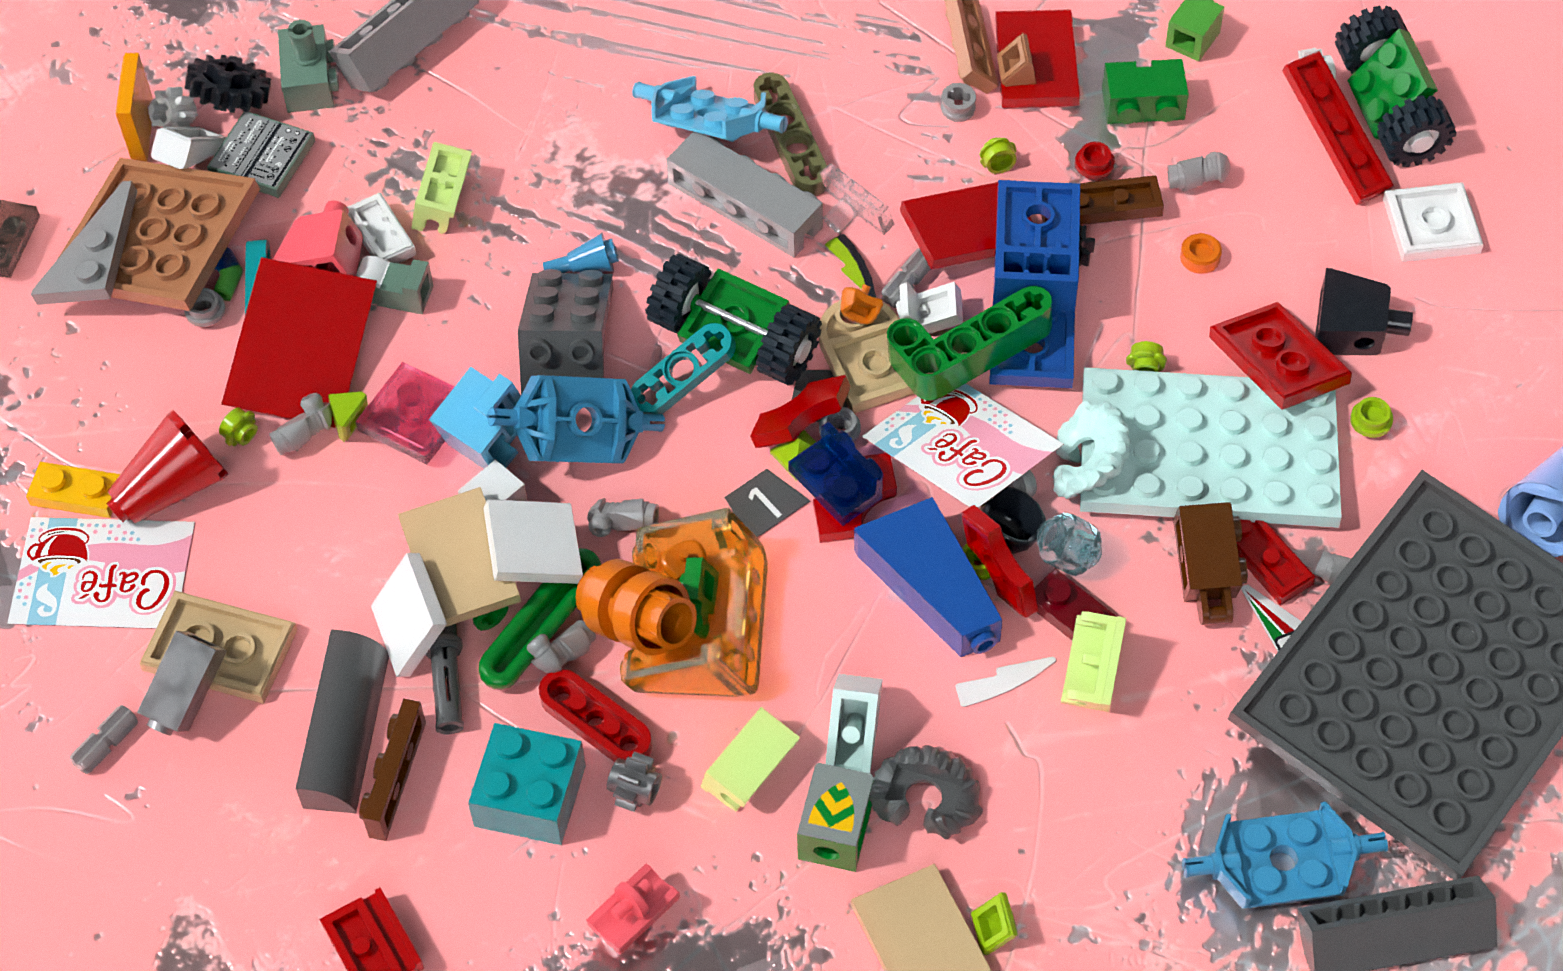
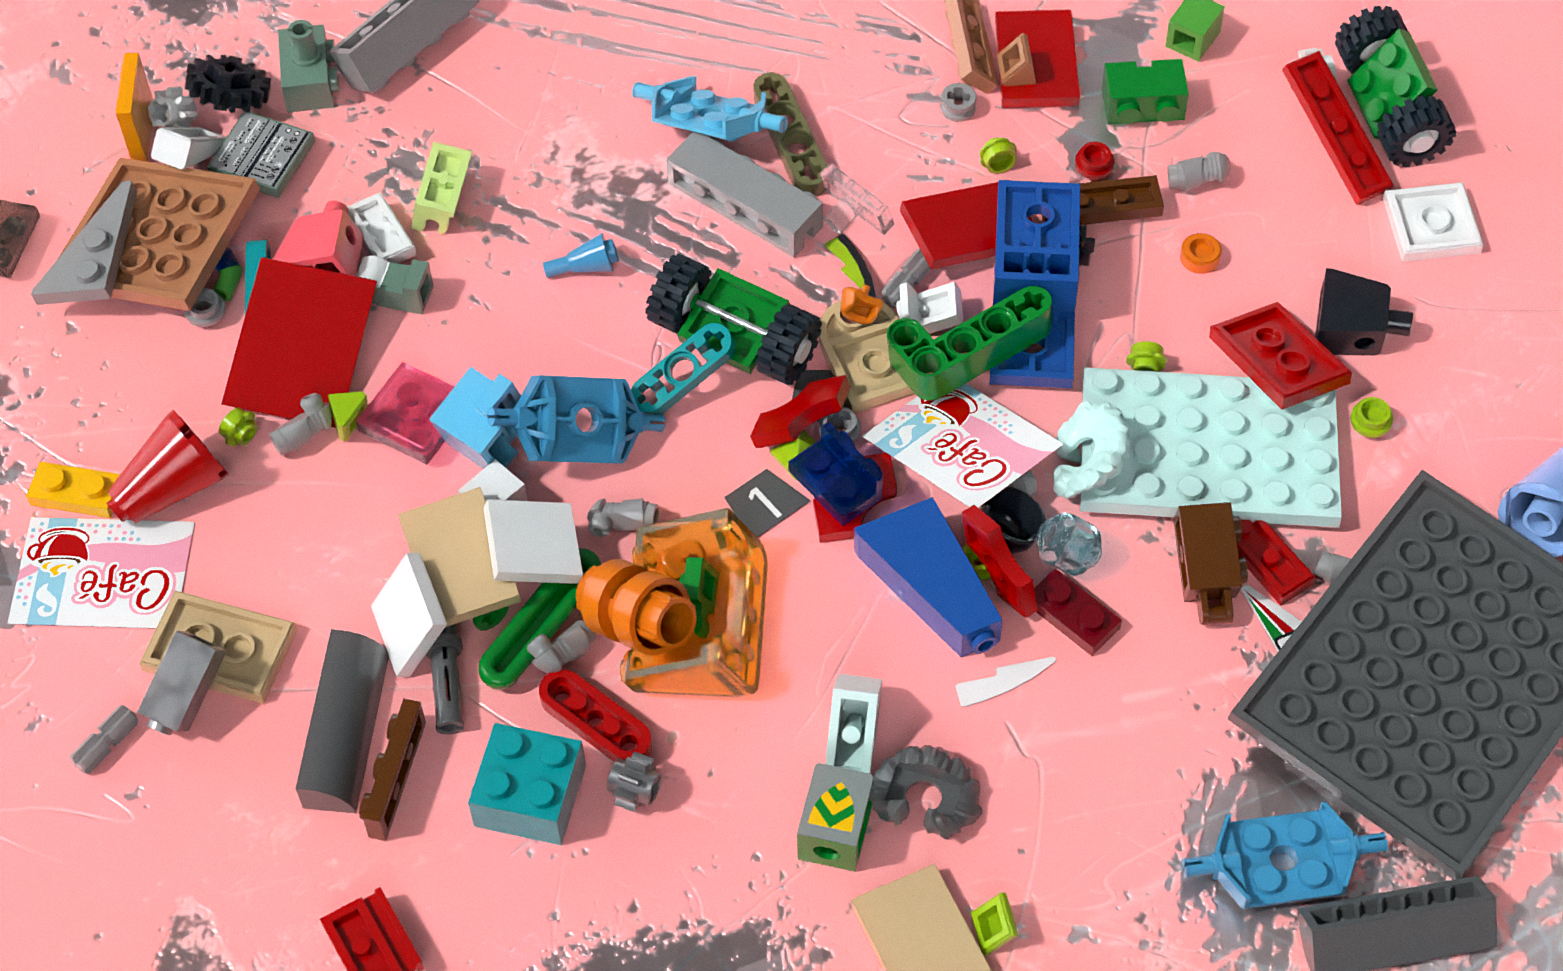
(564, 324): dark grey bracket -> none
(632, 908): coral hips -> none
(749, 760): yellowish green hinge -> none
(1093, 661): yellowish green hinge -> none

